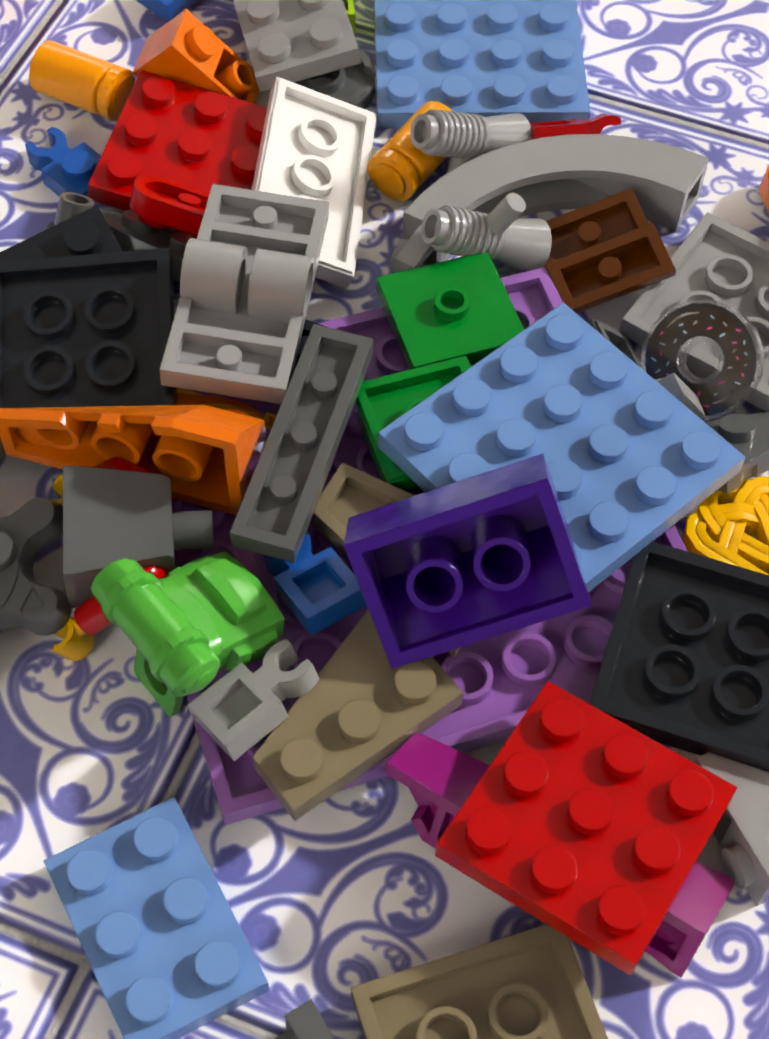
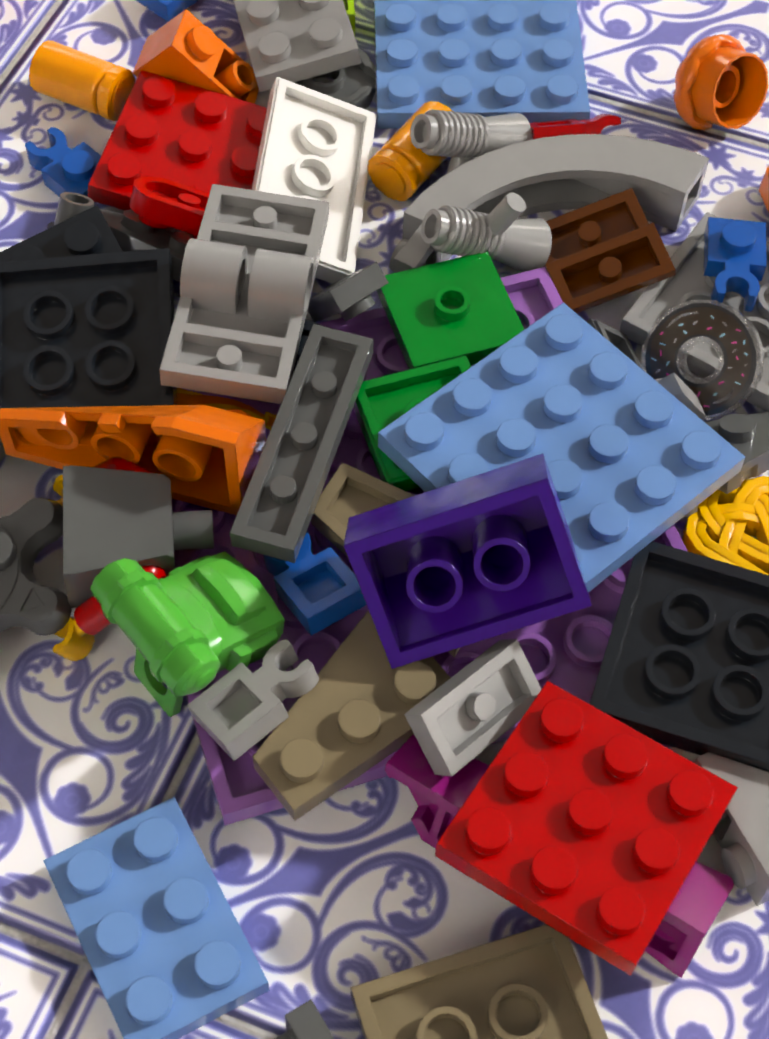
(348, 295): none -> dark grey plate
(474, 707): none -> light grey plate
(720, 84): none -> orange piece
(735, 257): none -> blue plate

